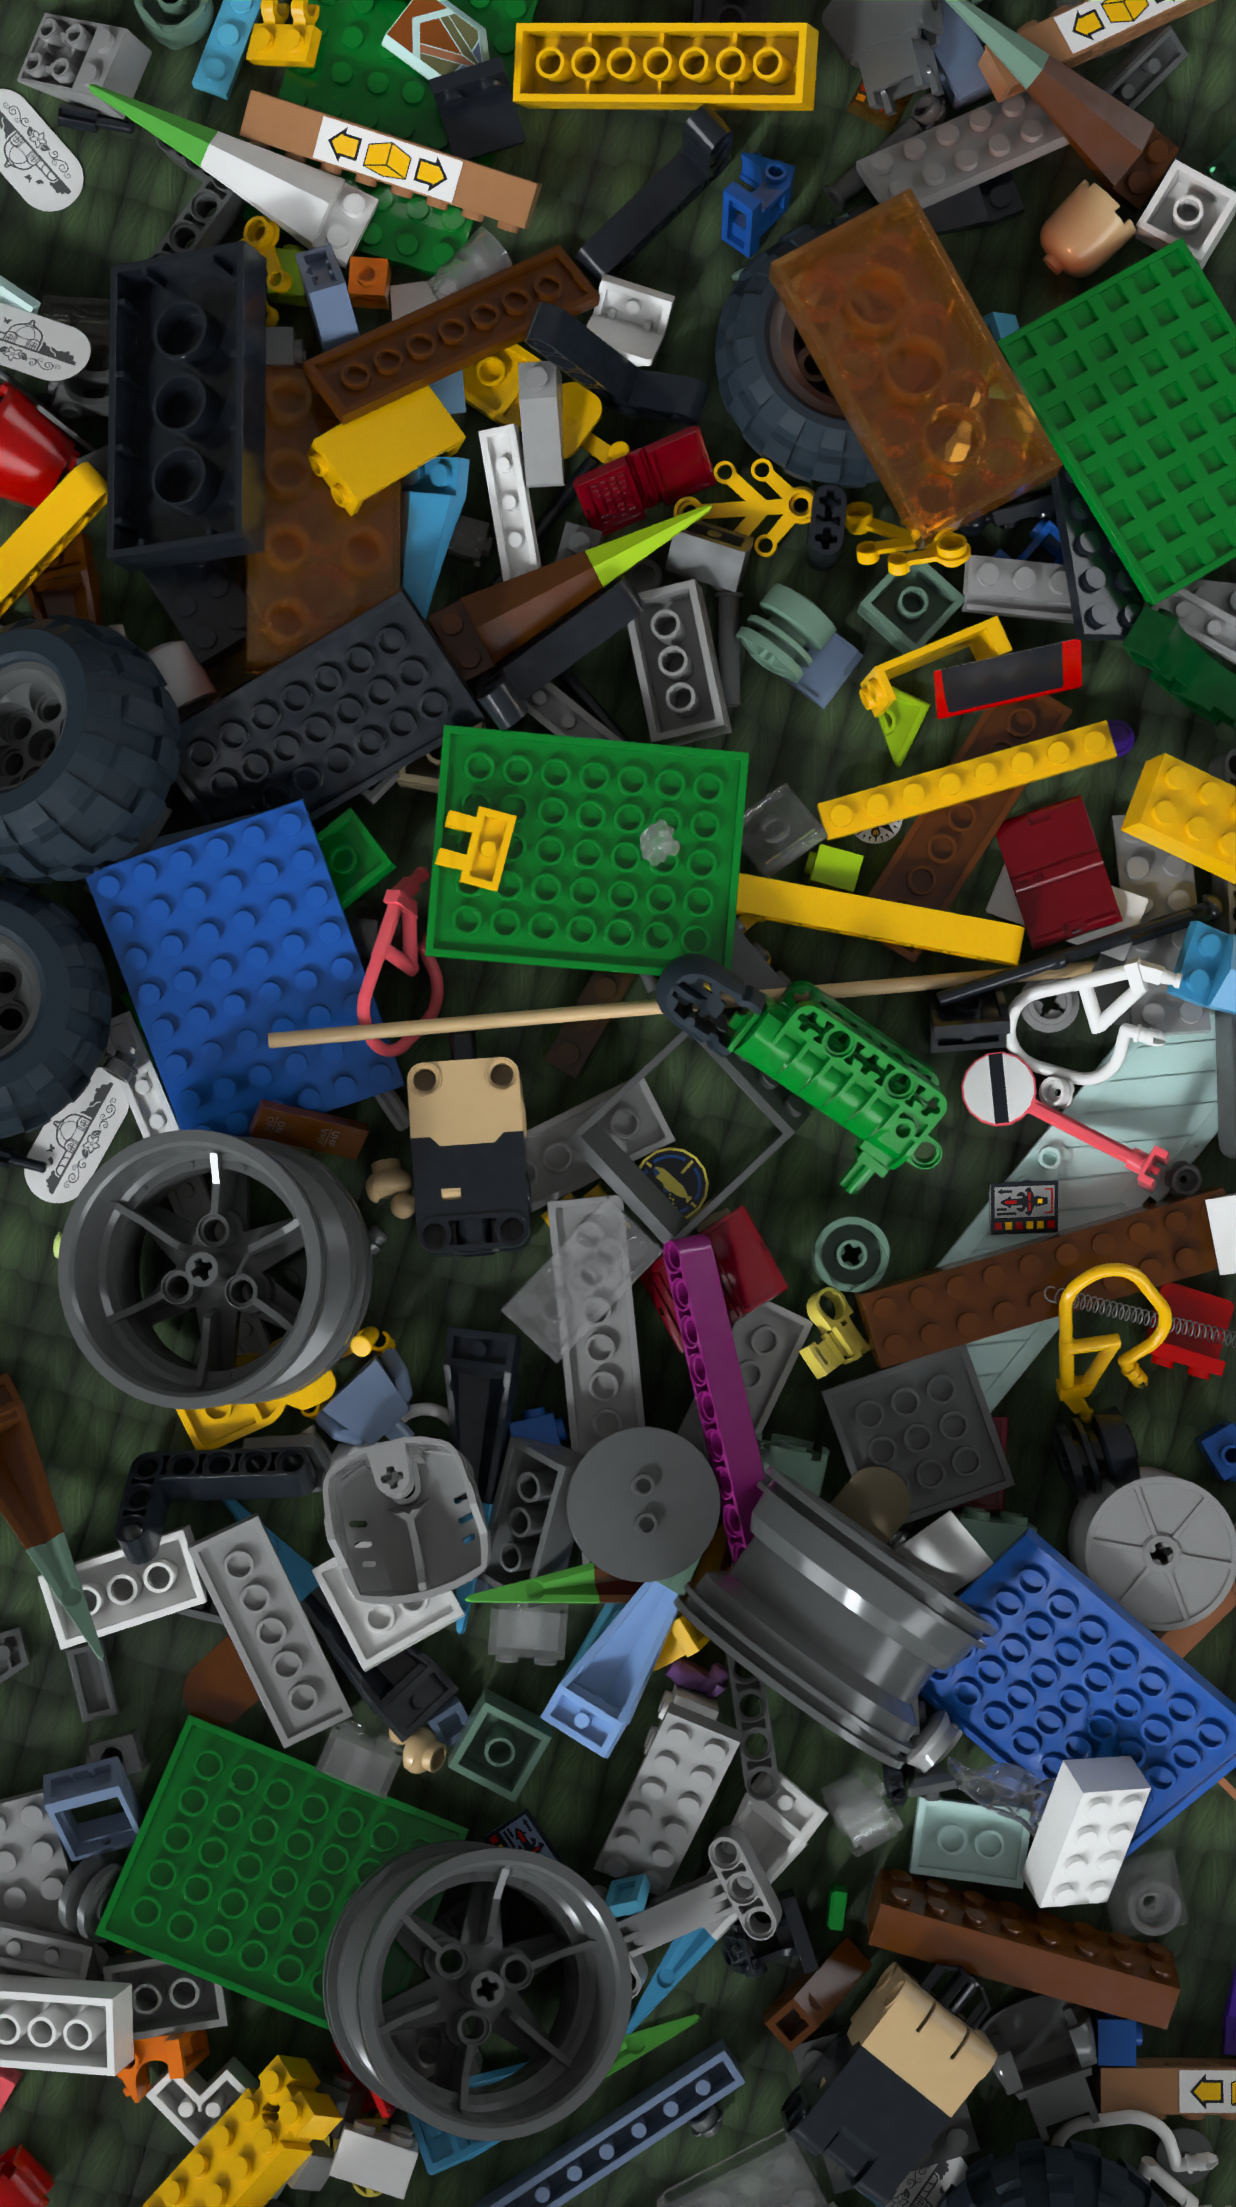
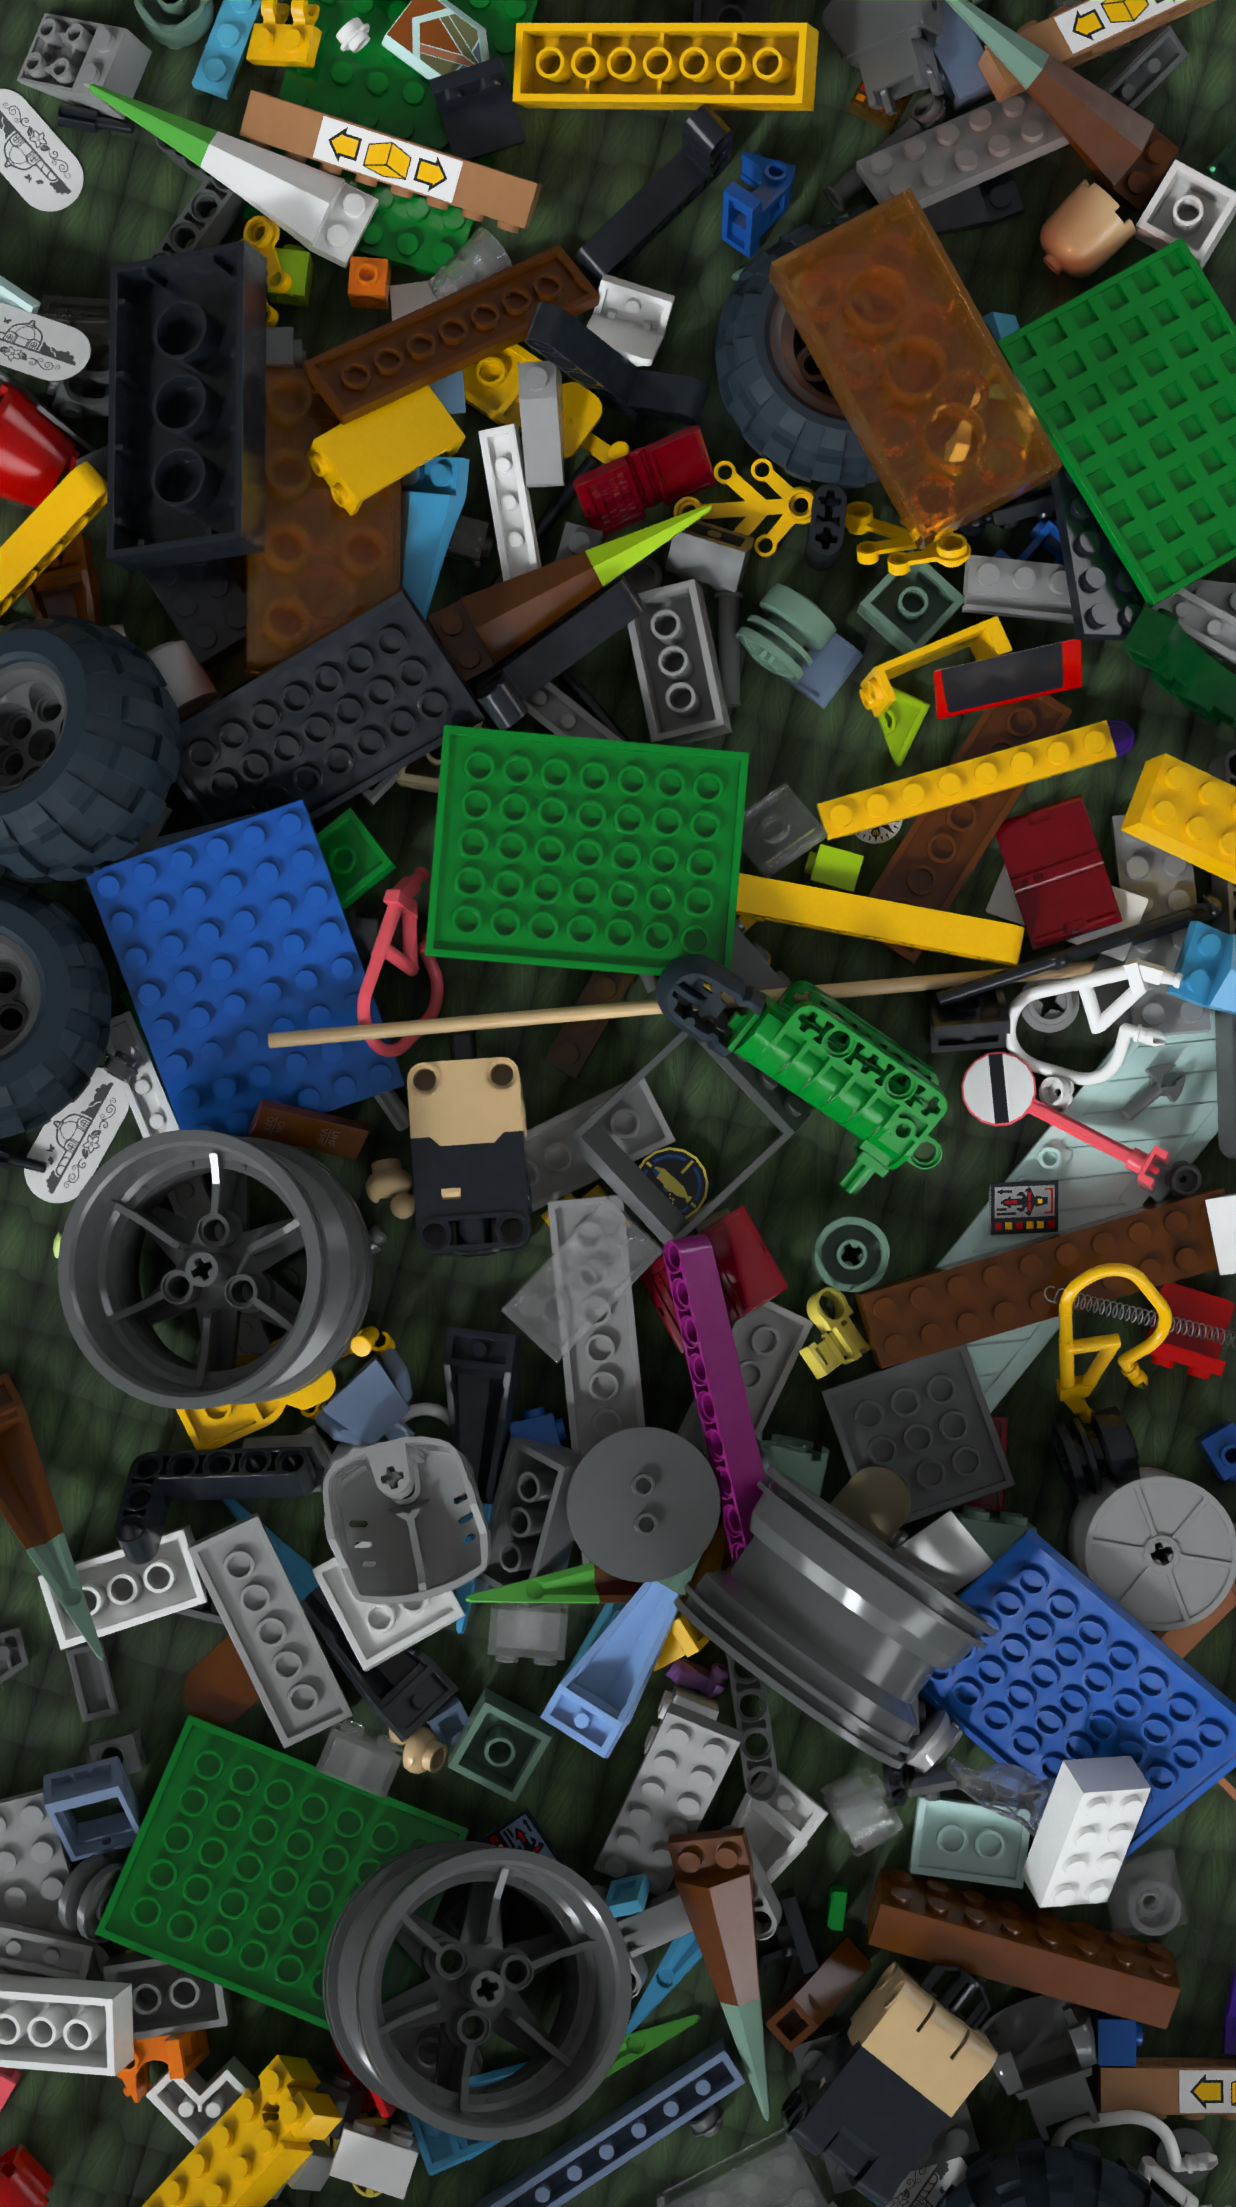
(327, 297): sand blue window -> none
(353, 35): none -> white plate
(486, 848): yellow plate -> none
(658, 843): clear plant -> none
(719, 1899): none -> reddish brown plate
(1154, 1091): none -> dark grey bar

